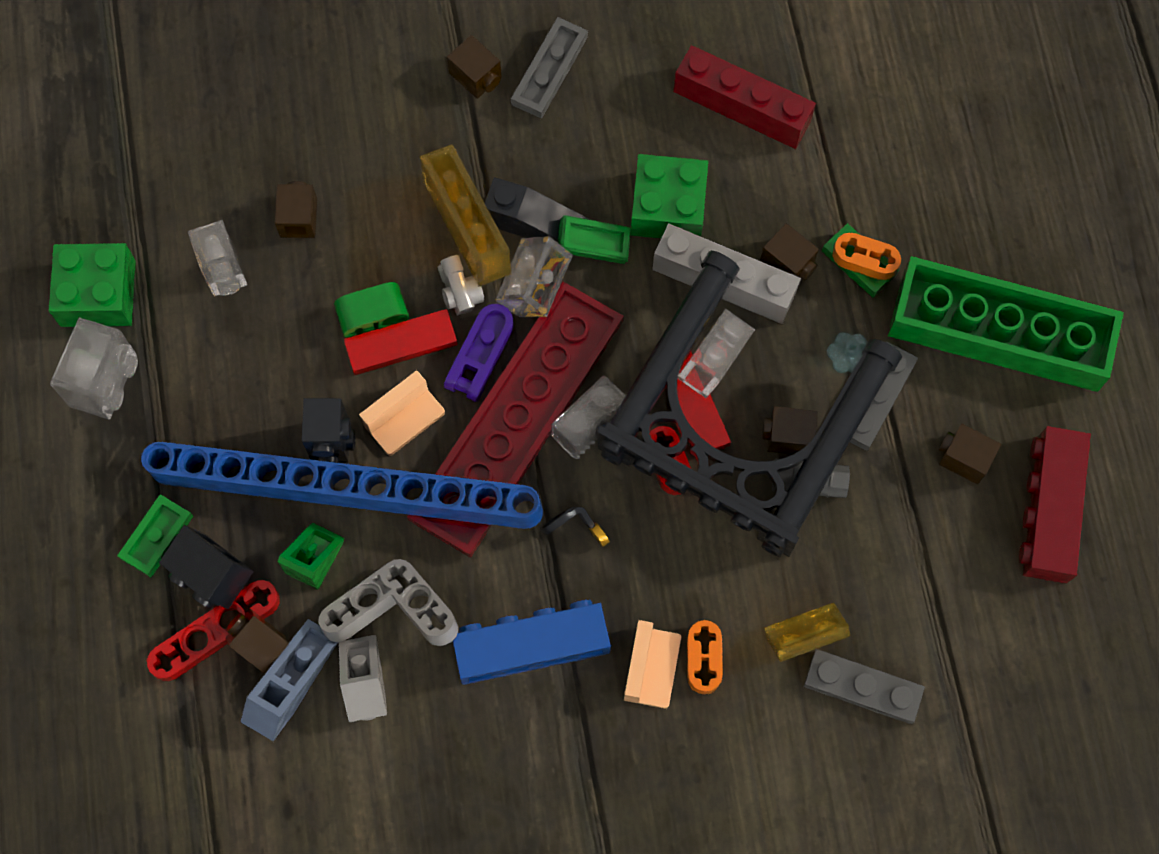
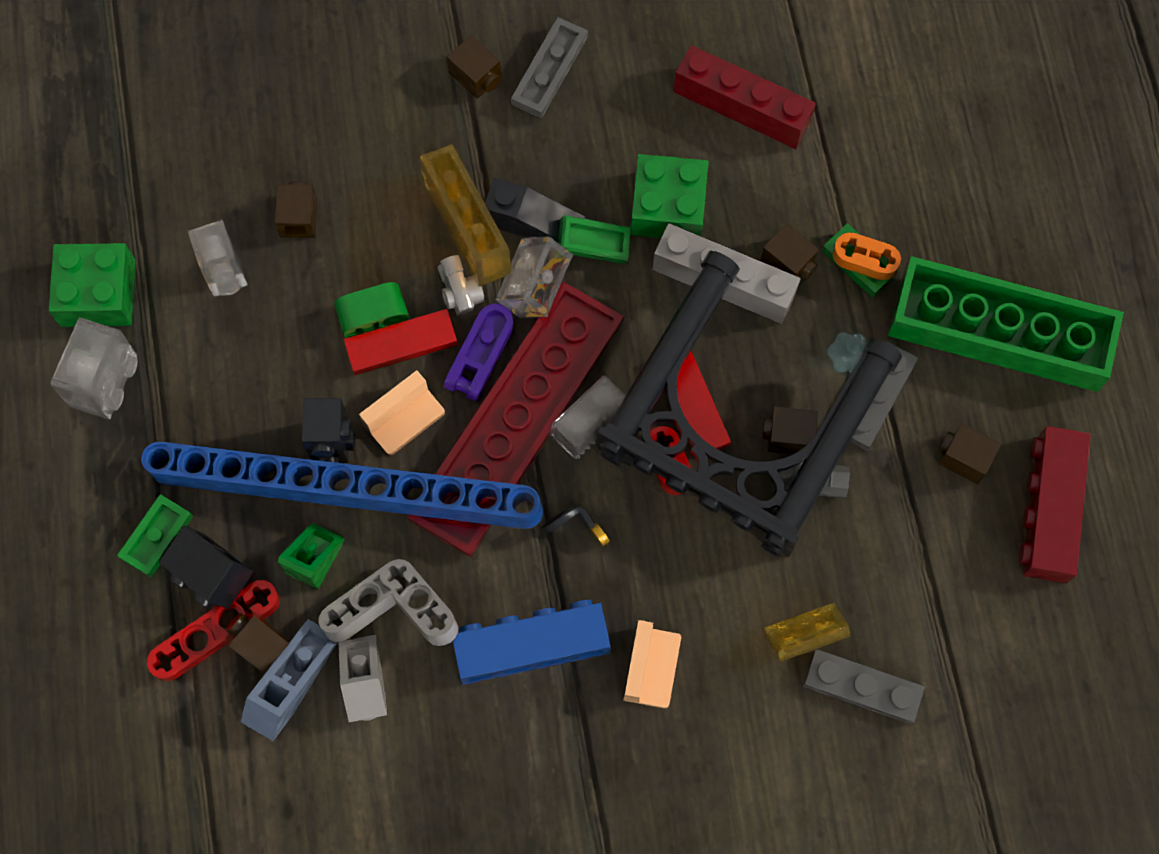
(695, 658): orange beam -> none
(716, 353): clear brick -> none

